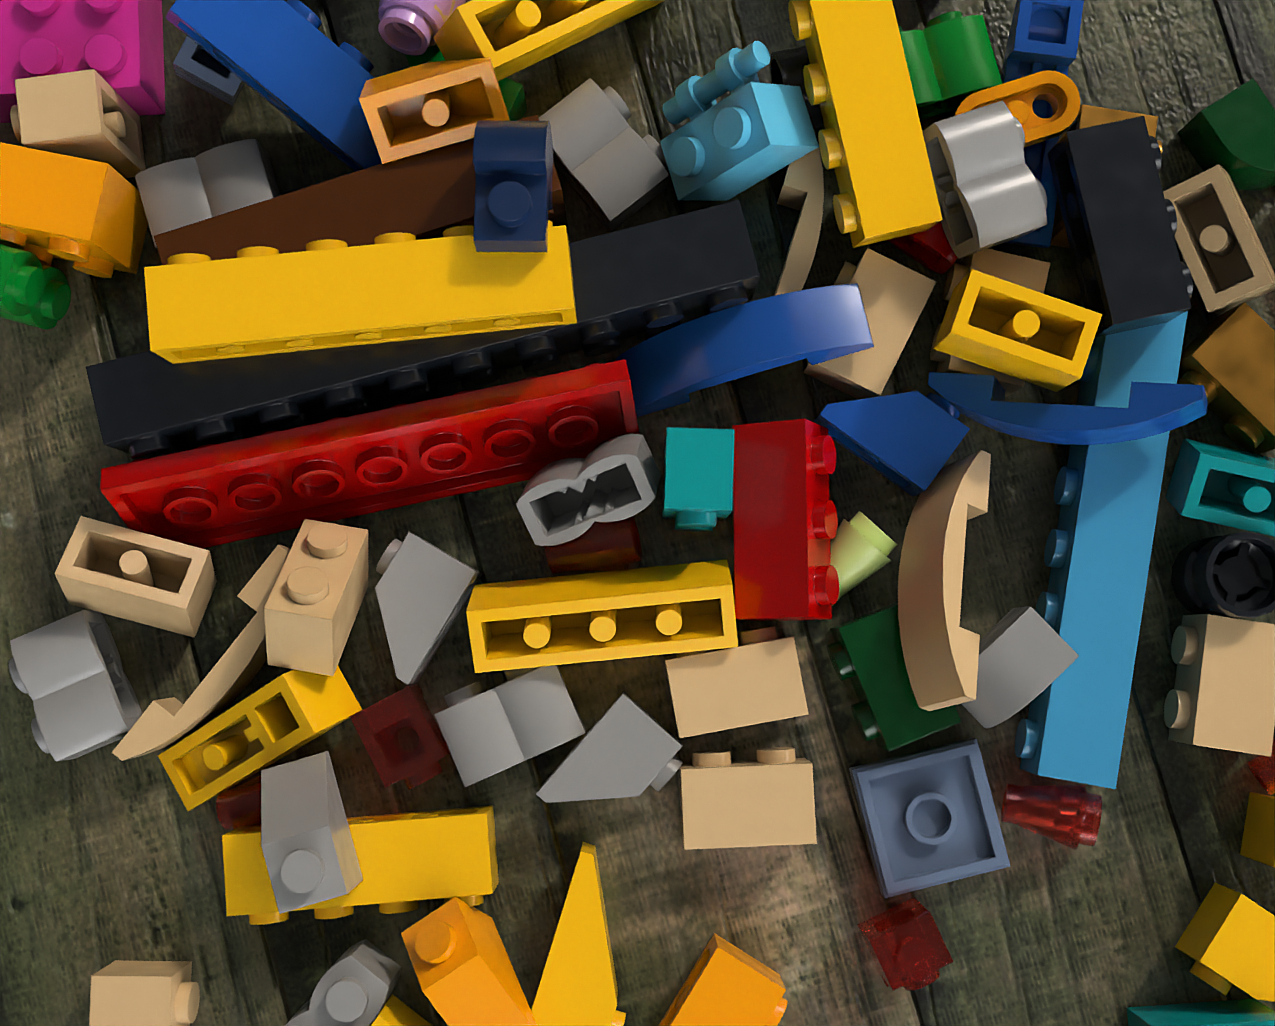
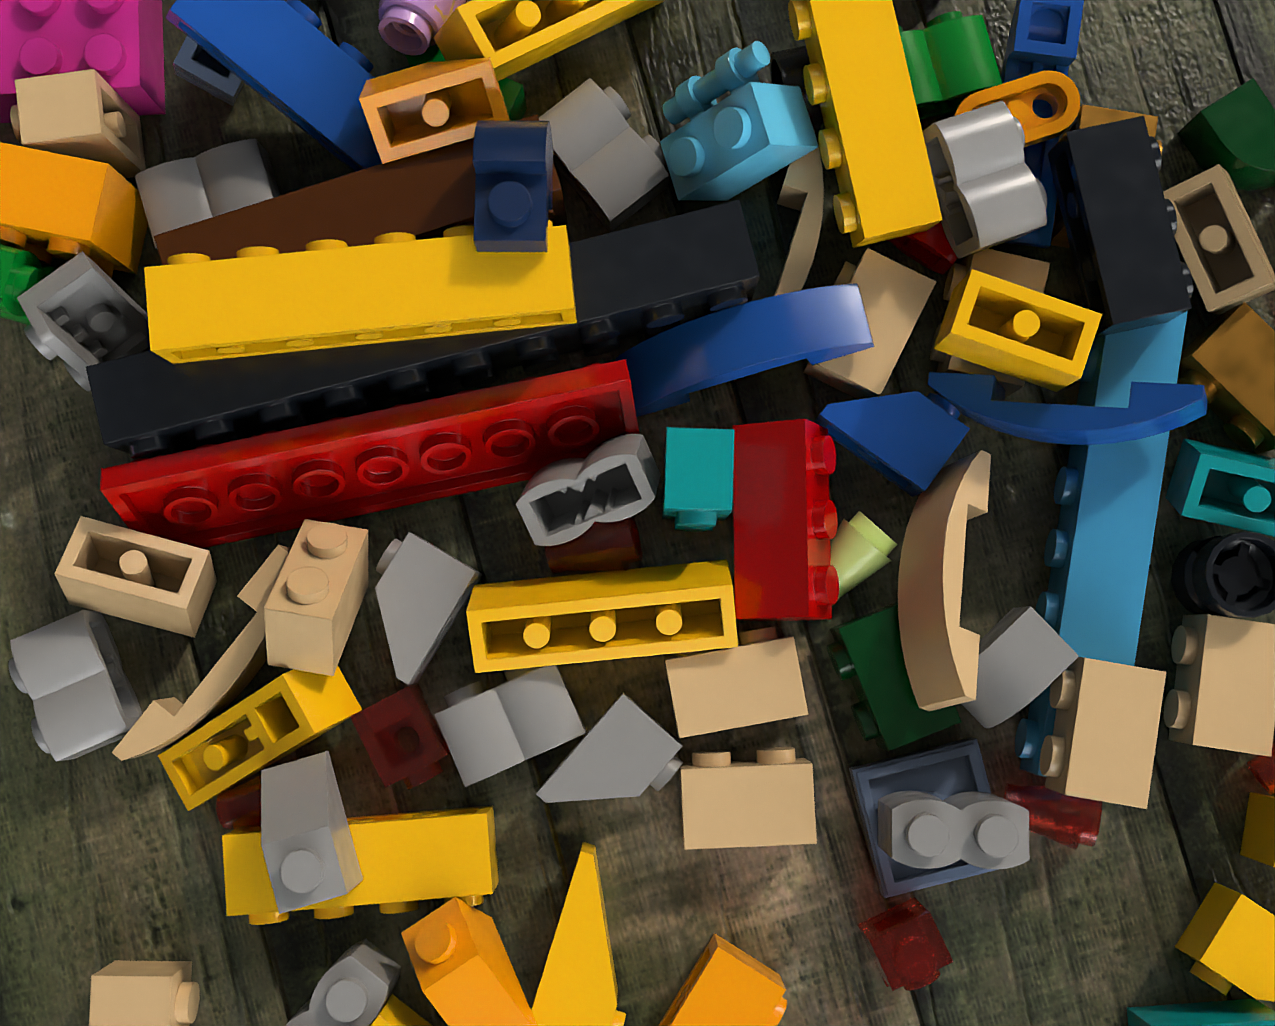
(83, 318): none -> light grey bracket
(966, 826): none -> light grey brick
(1103, 732): none -> tan brick

